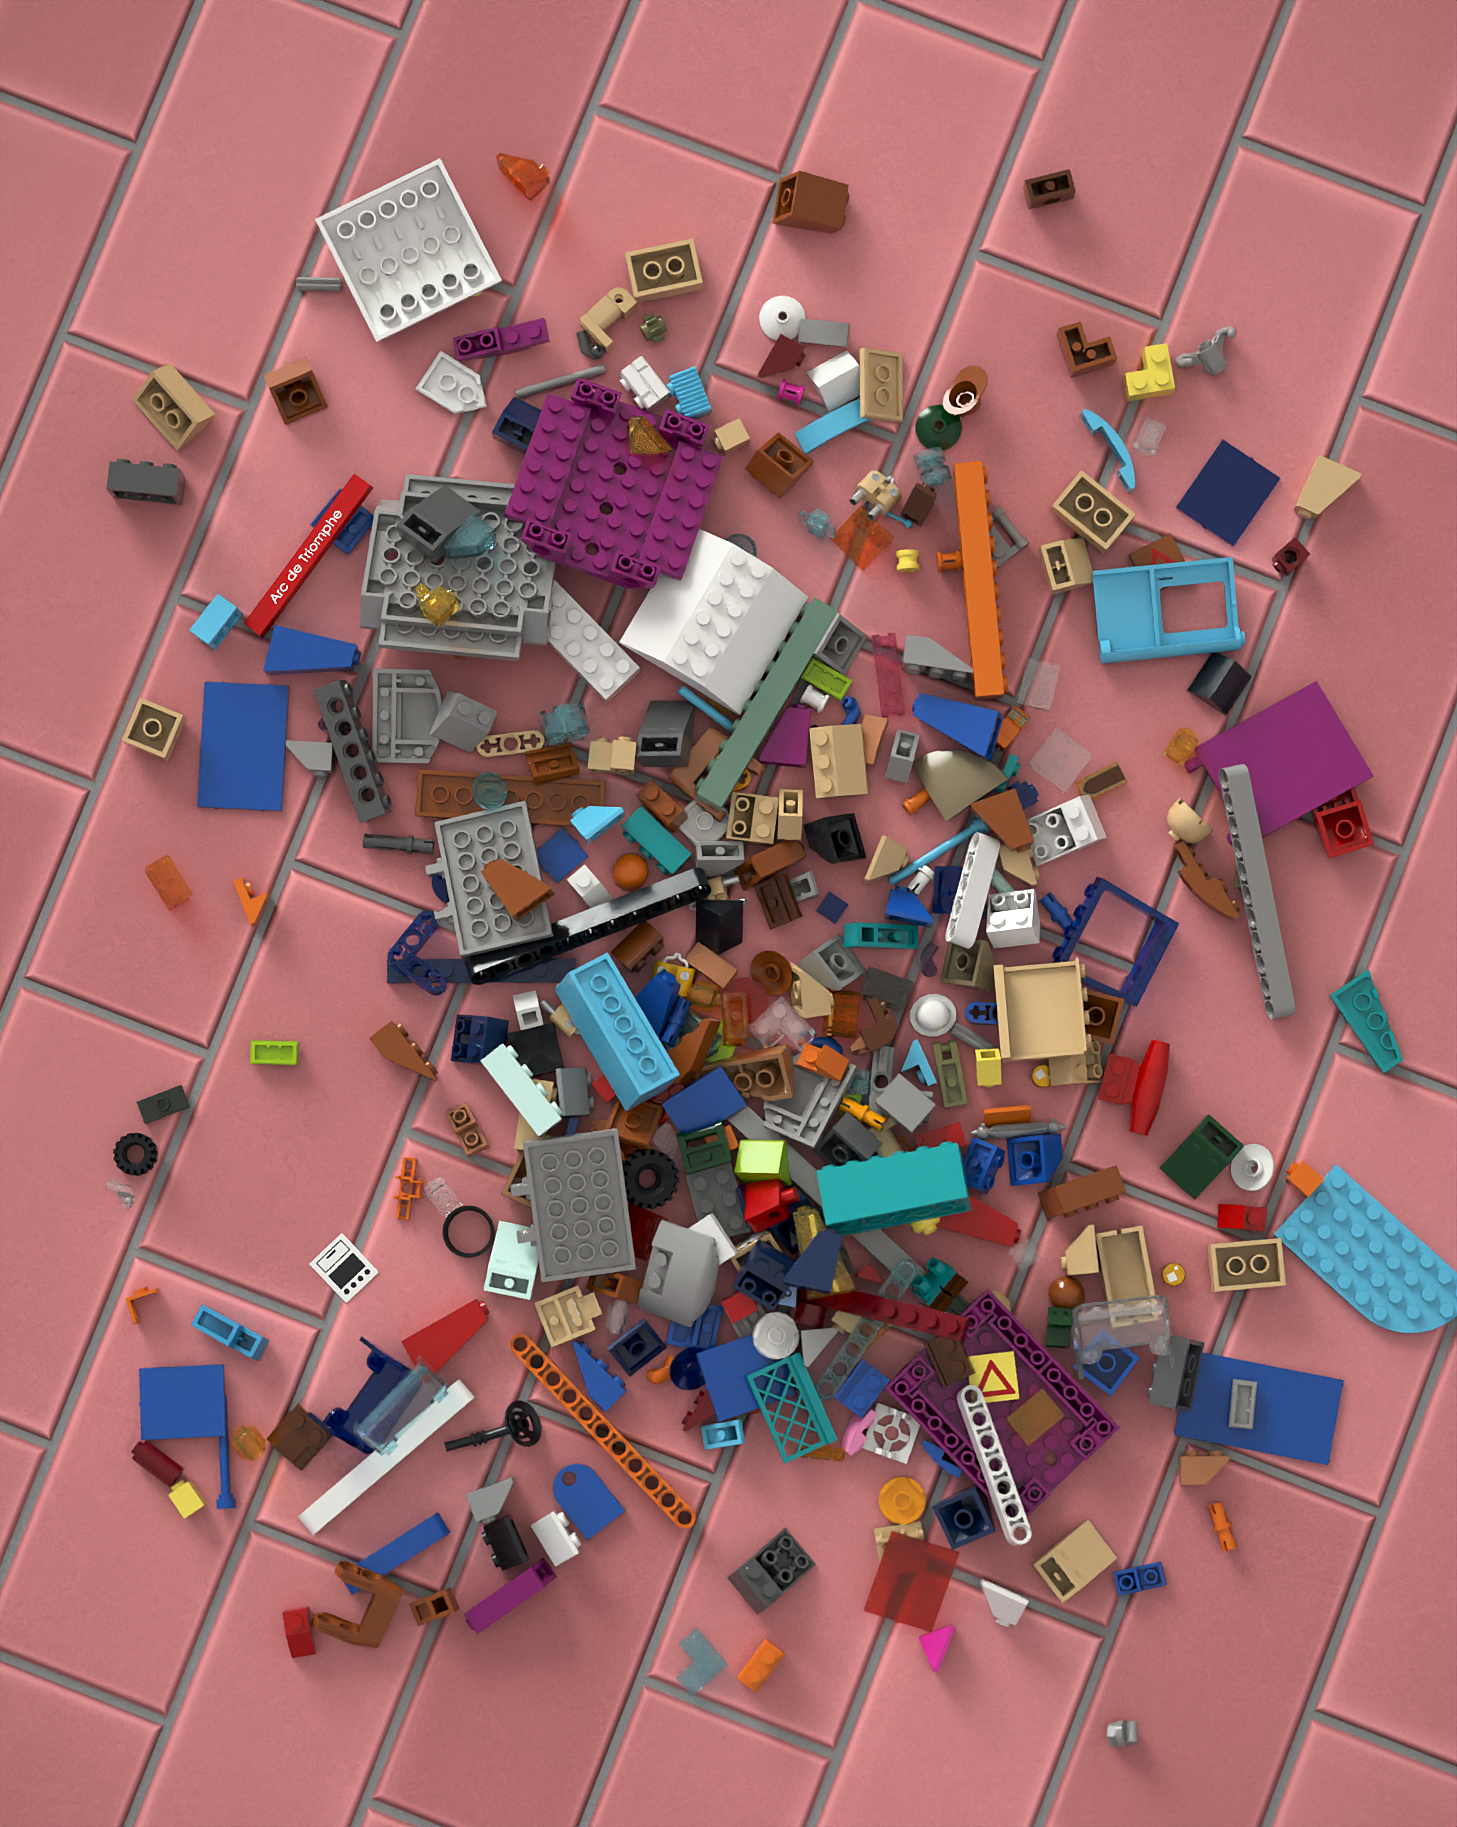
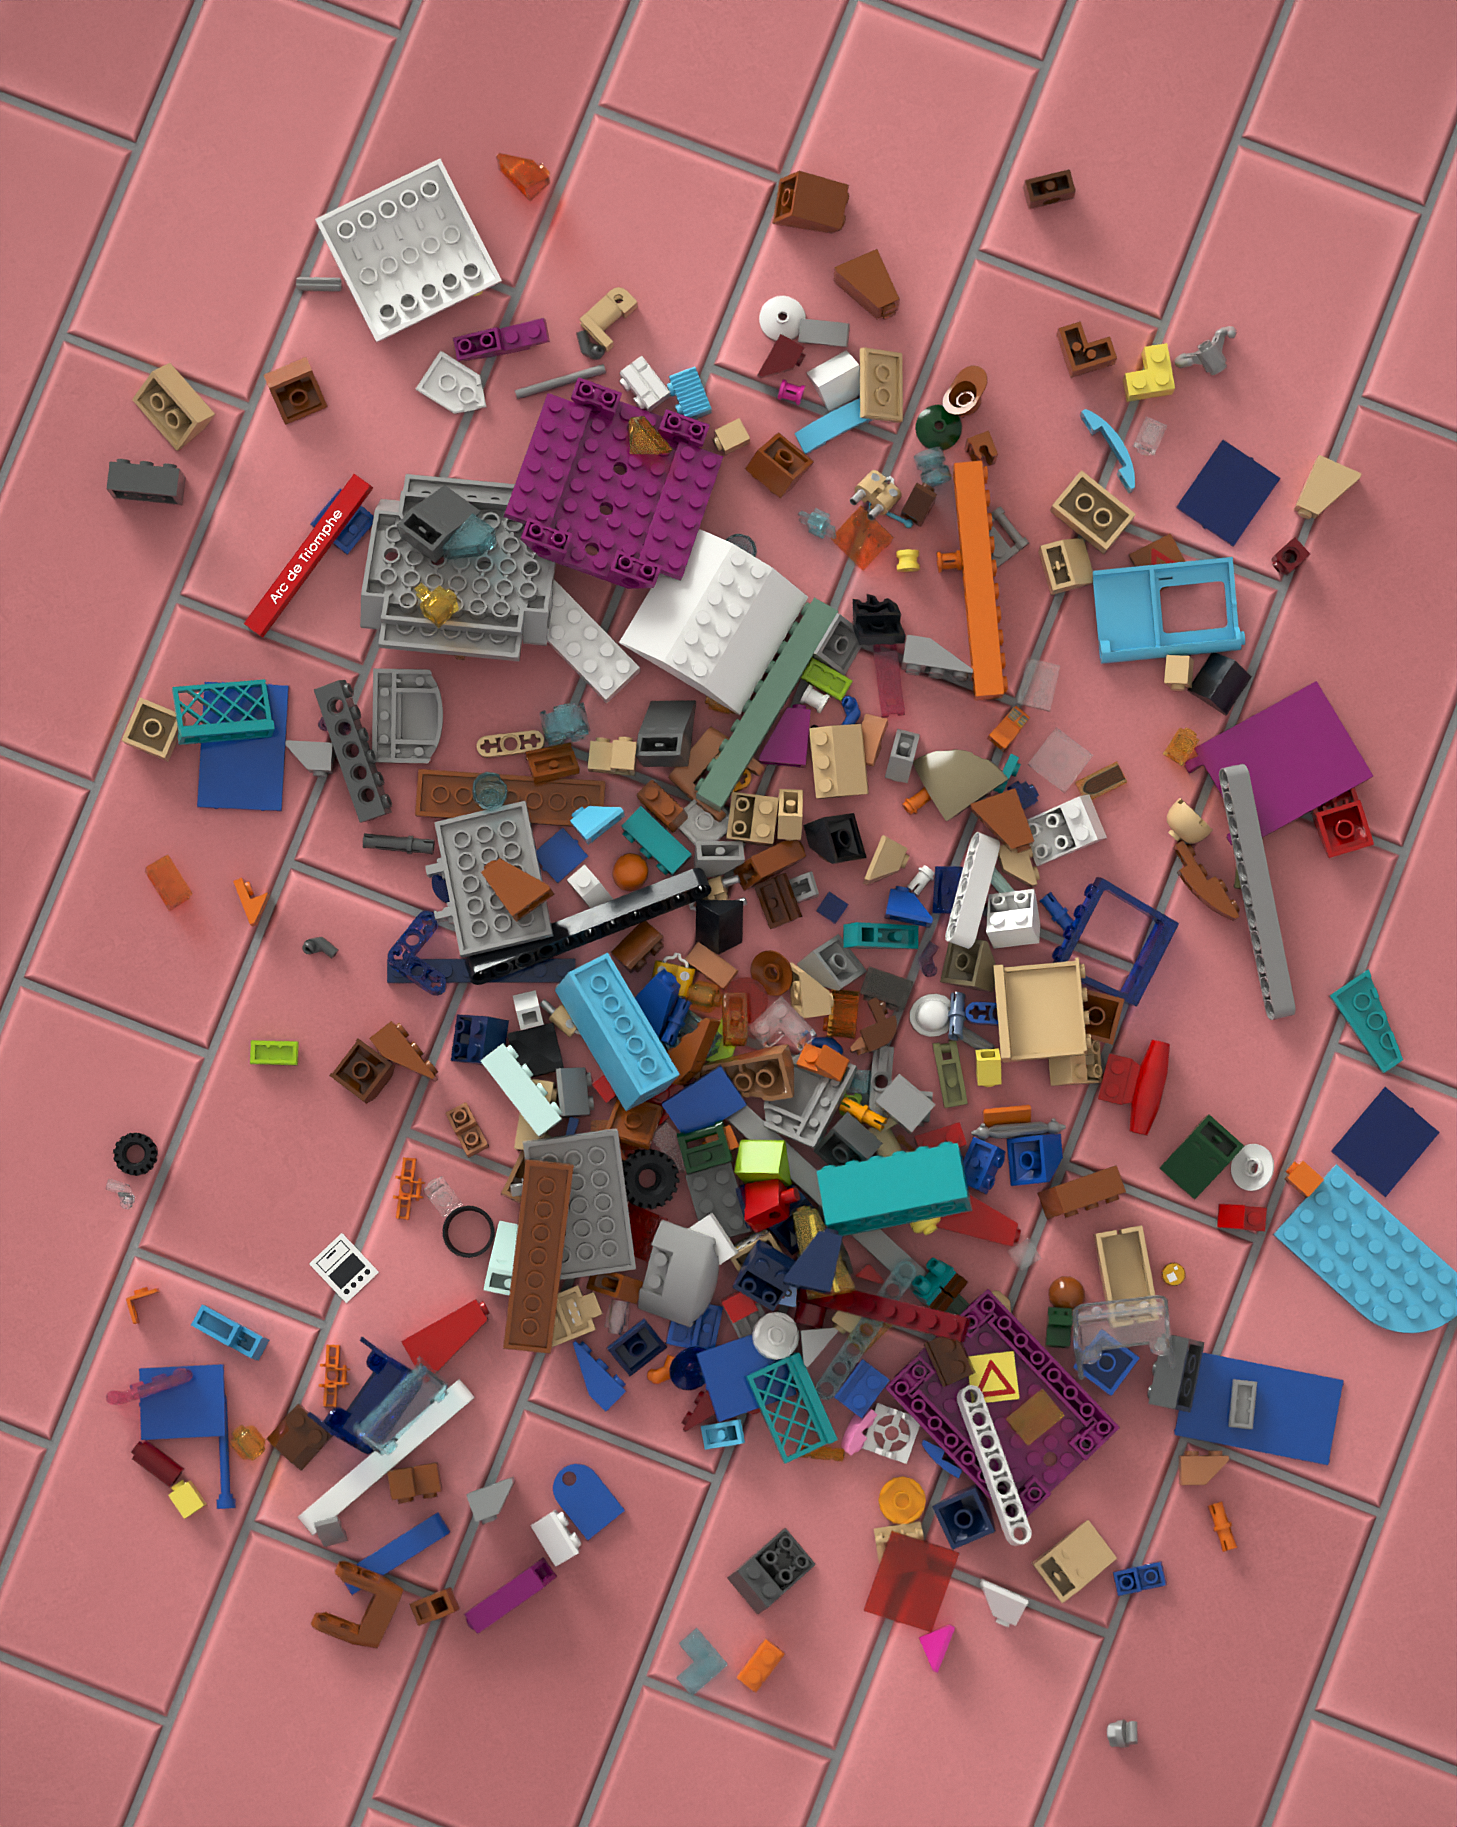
(140, 1390): none -> clear pink plate
(163, 1104): pearl dark grey plate -> none
(216, 621): medium azure hinge -> none
(223, 731): none -> teal fence
(299, 1632): red slope -> none
(308, 653): blue slope -> none
(319, 944): none -> dark grey arm
(330, 1531): none -> light grey slope
(335, 1382): none -> orange piece
(363, 1072): none -> reddish brown slope
(414, 1481): none -> dark orange brick
(462, 721): light grey slope -> none
(505, 1543): black slope -> none
(513, 1428): black dish -> none
(516, 425): dark blue slope -> none
(538, 1256): none -> dark orange plate
(608, 1441): orange beam -> none
(653, 328): olive gear -> none
(664, 271): tan brick -> none
(705, 707): medium azure bar -> none
(868, 284): none -> dark orange slope
(877, 622): none -> black plate
(917, 1058): medium azure slope -> none
(956, 1016): none -> sand blue pin
(963, 723): blue slope -> none
(975, 826): medium azure piece -> none
(981, 446): none -> dark orange hinge
(1041, 1076): tile -> none
(1081, 1254): tan slope -> none
(1178, 672): none -> tan brick
(1246, 1265): tan brick -> none
(1385, 1141): none -> clear blue piece

